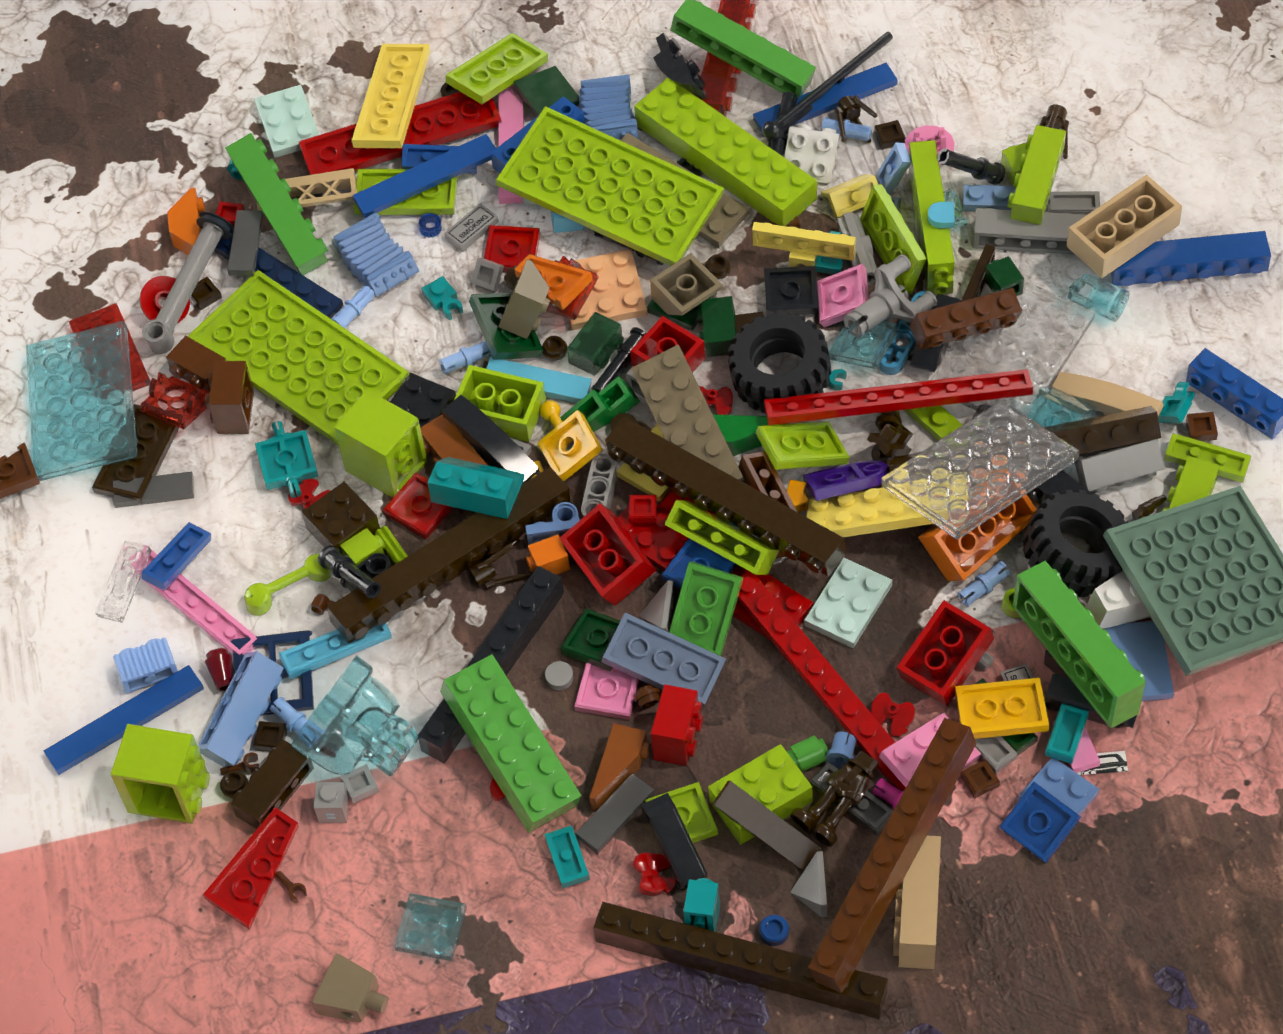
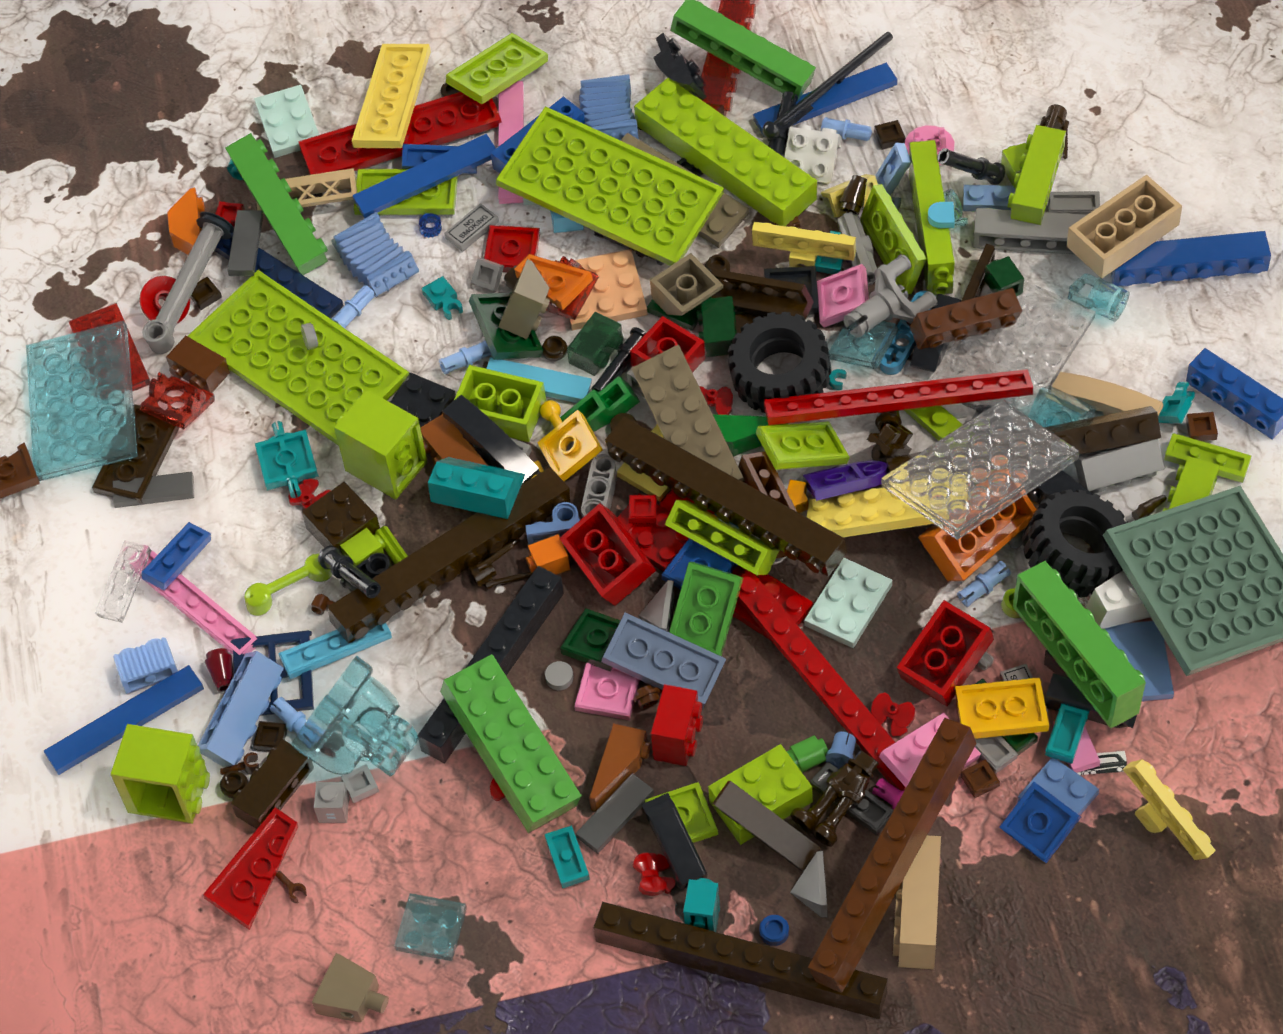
(230, 397): reddish brown brick -> none
(309, 336): none -> light grey tile
(414, 507): red tile -> none
(545, 89): dark green tile -> none
(763, 295): none -> dark brown fence
(850, 108): dark brown plant -> none
(854, 195): none -> dark brown cone
(1165, 811): none -> light yellow plate

